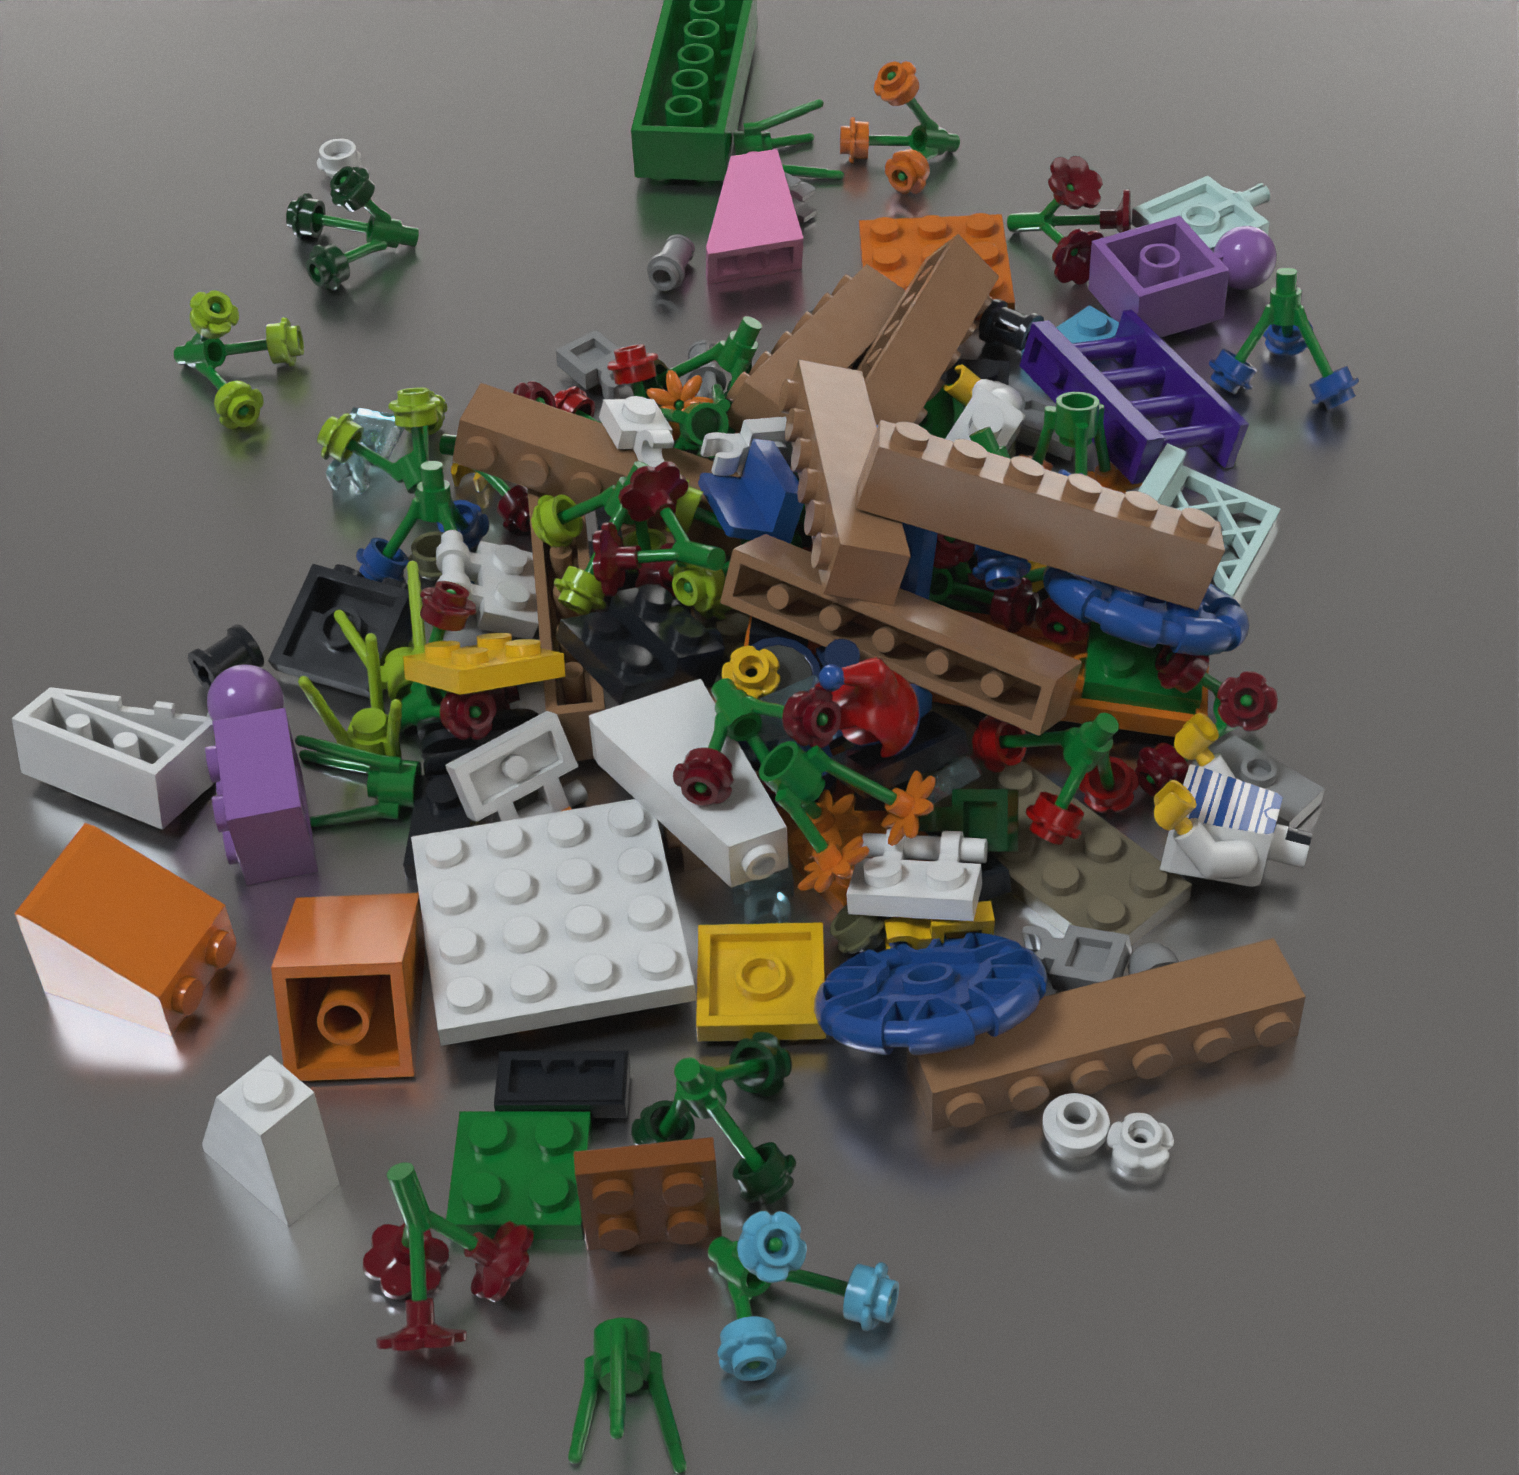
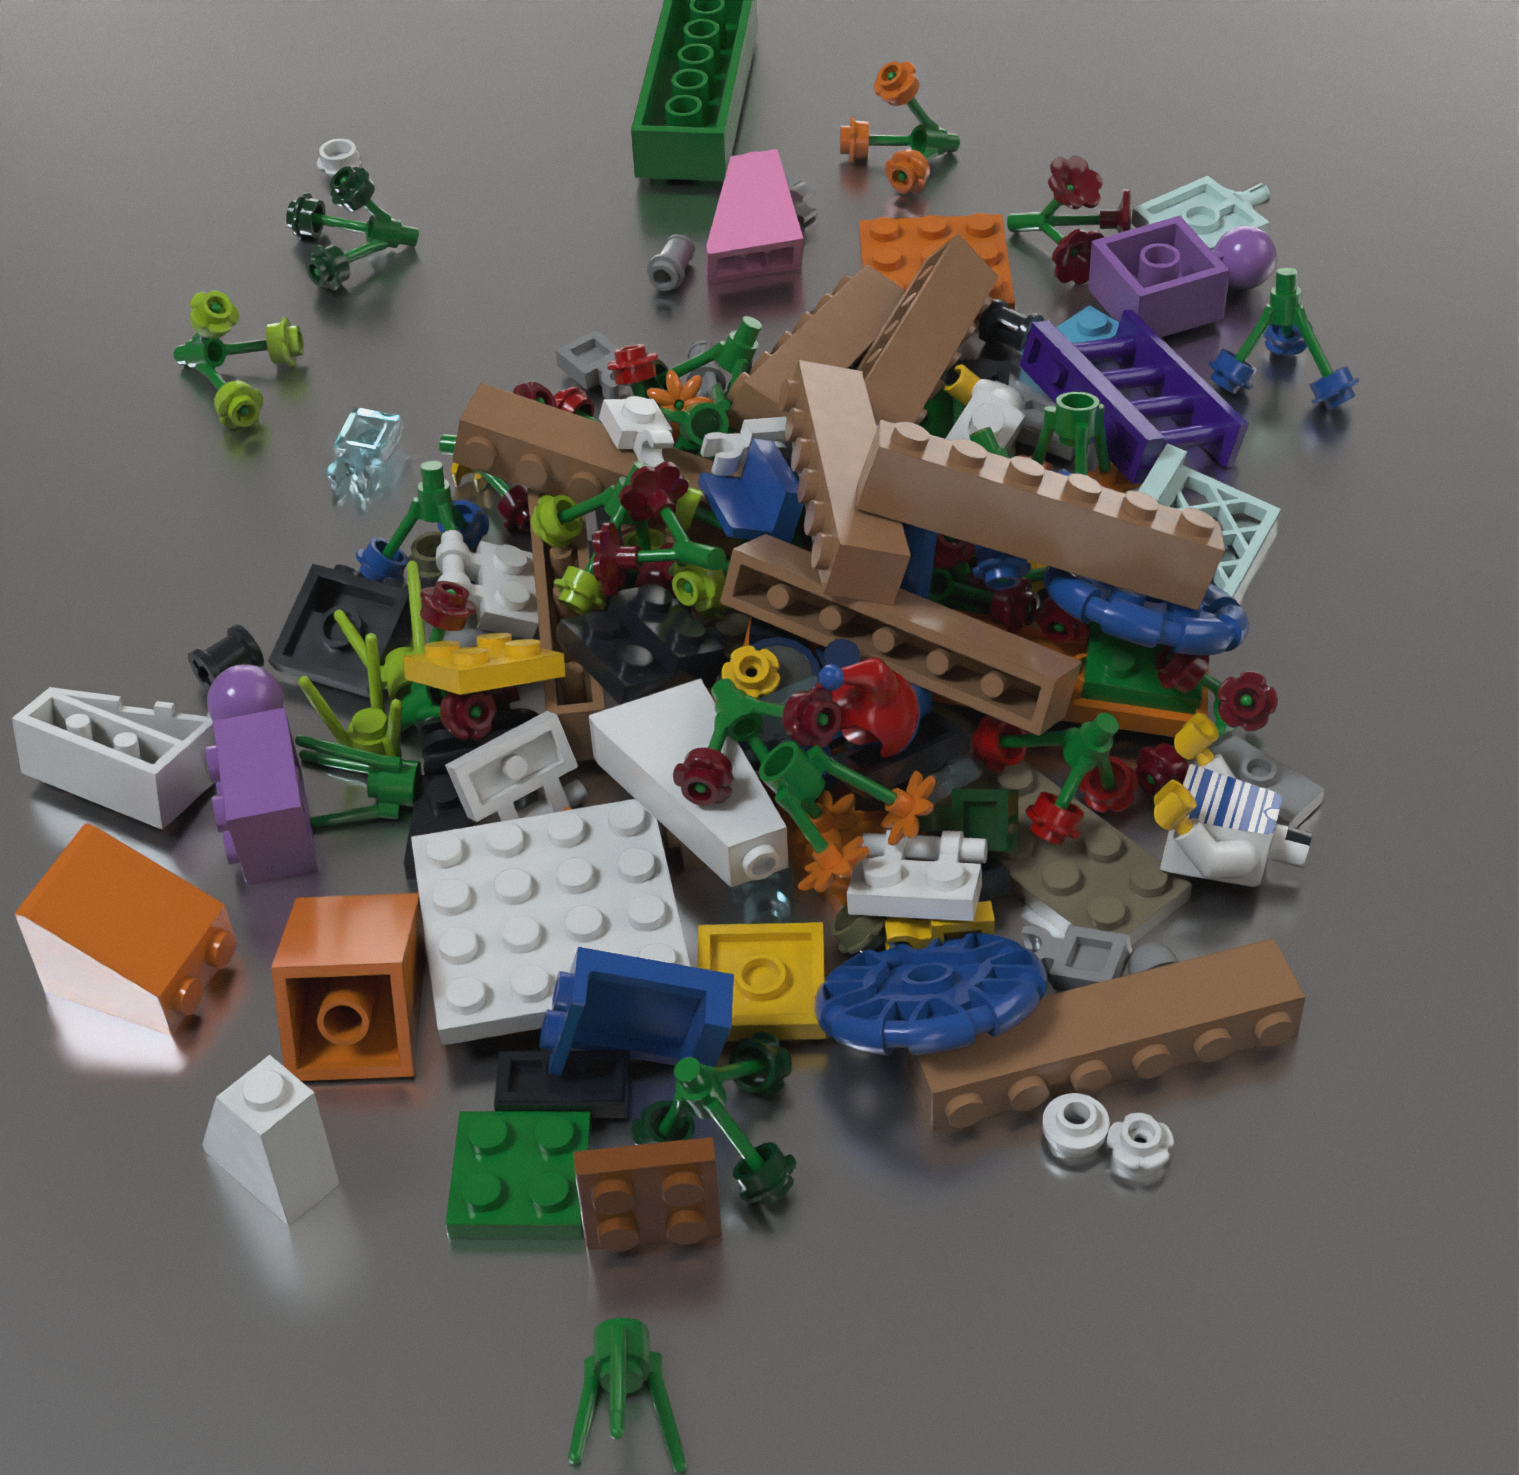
(411, 1260): dark red plant -> none
(415, 409): lime plant -> none
(637, 1007): none -> blue panel
(753, 139): green plant -> none
(773, 1253): medium azure plant -> none

